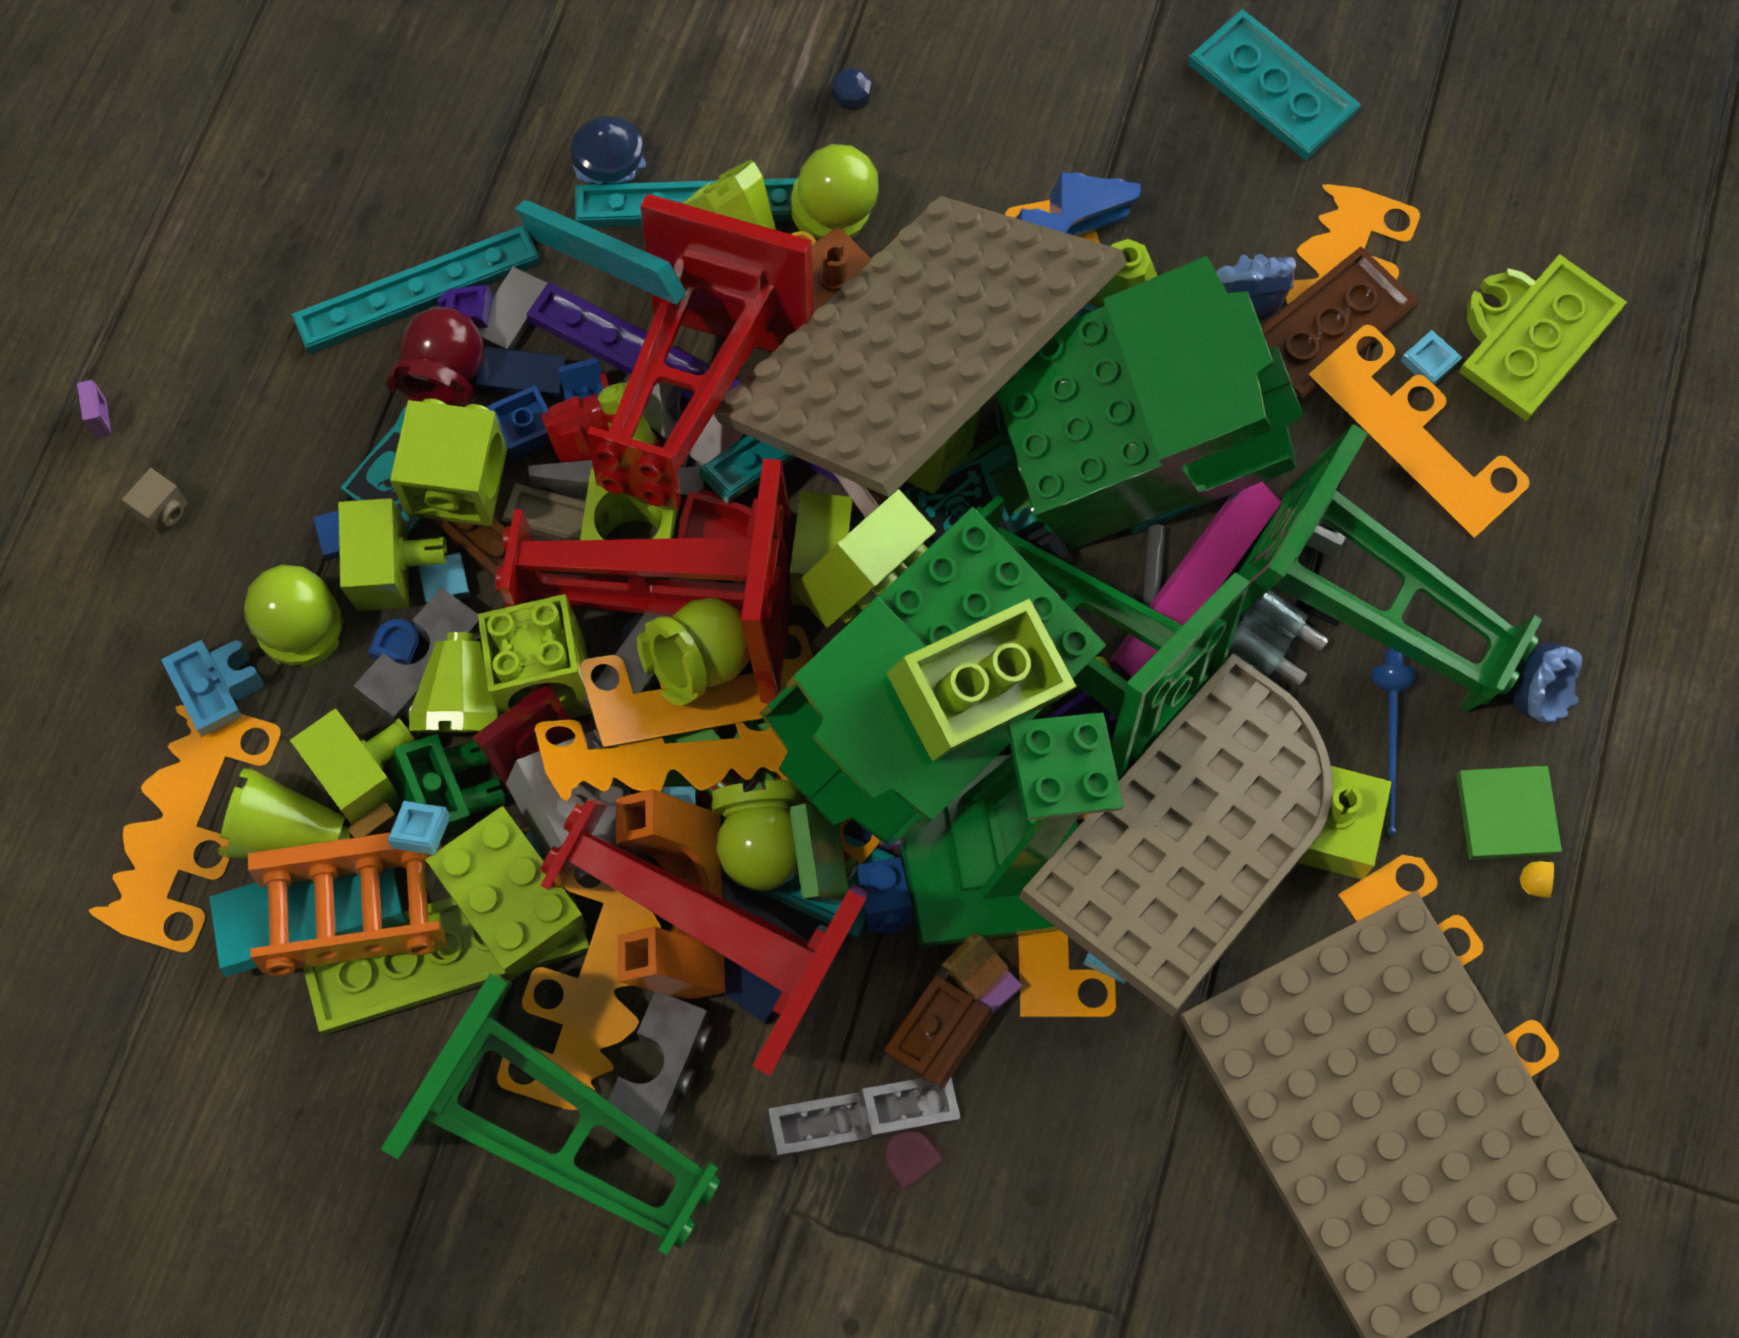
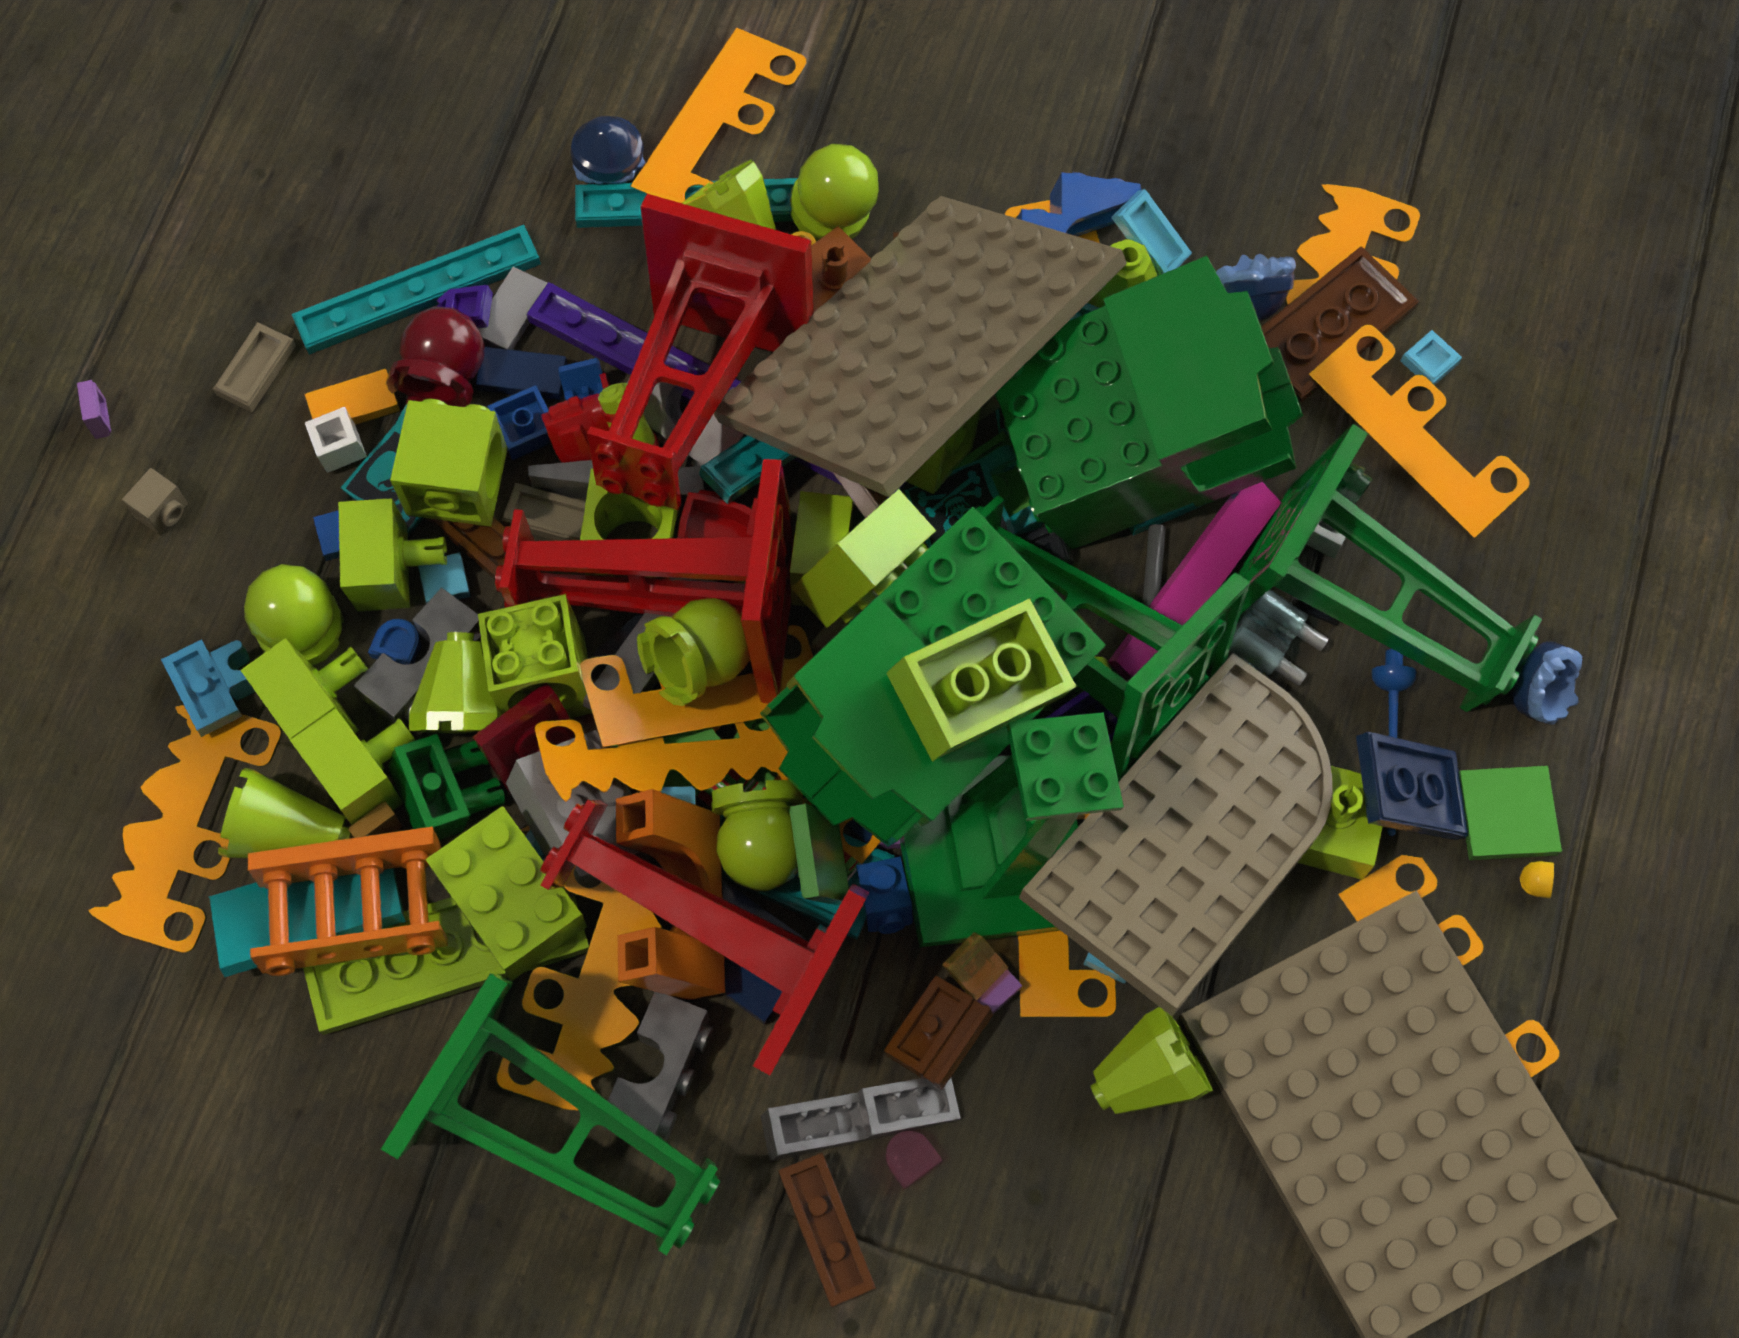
(254, 367): none -> dark tan tile
(298, 691): none -> lime brick
(335, 439): none -> white plate
(363, 397): none -> light orange tile
(419, 828): medium azure tile -> none
(601, 251): teal tile -> none
(711, 104): none -> light orange piece
(827, 1230): none -> reddish brown plate
(851, 88): dark blue tile -> none
(1146, 224): none -> medium azure tile
(1150, 1068): none -> lime cone
(1274, 84): teal tile -> none
(1354, 483): none -> dark green plate
(1411, 786): none -> dark blue tile
(1535, 332): lime plate -> none

